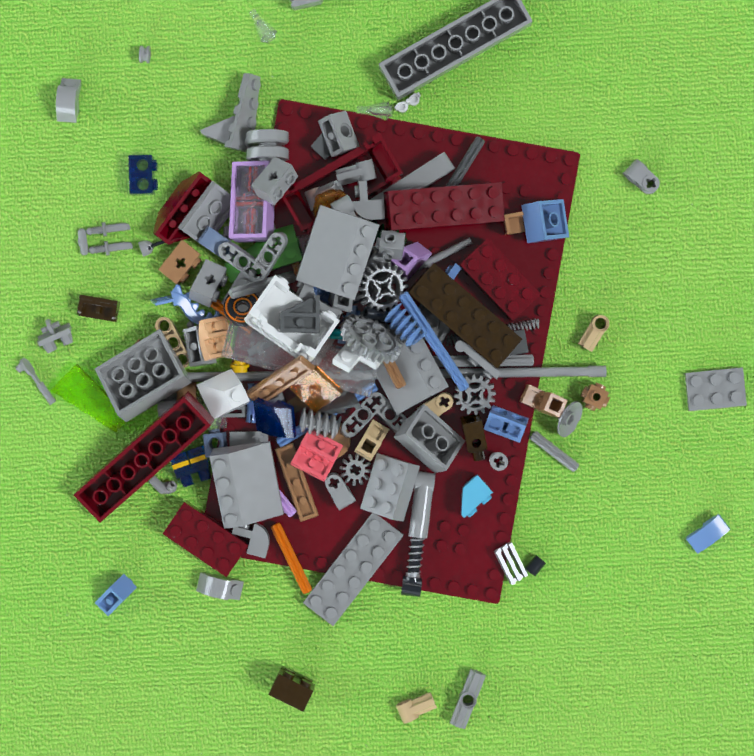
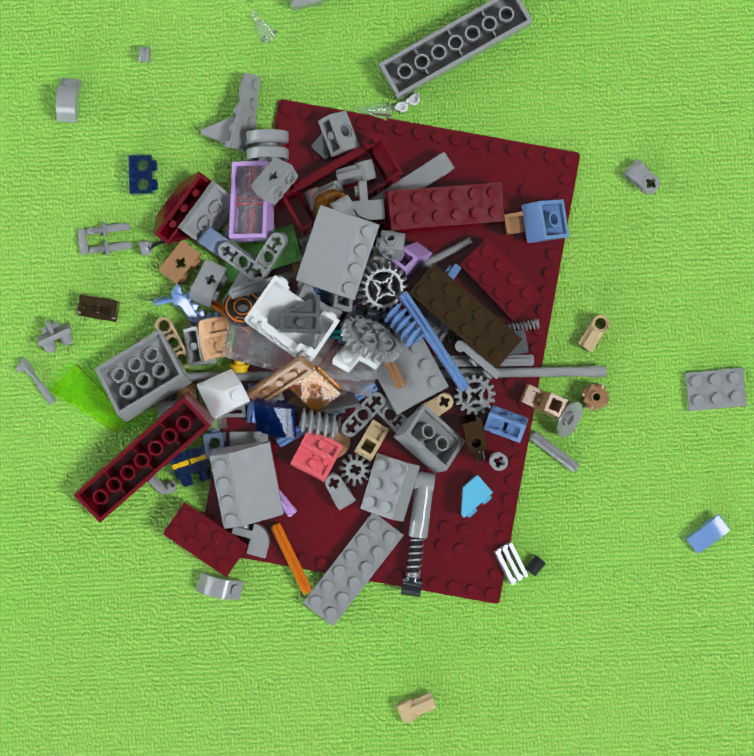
(115, 594): medium blue slope -> none
(292, 689): dark brown brick -> none
(297, 483): medium nougat tile -> none
(466, 162): dark grey axle -> none
(471, 687): light grey piece -> none

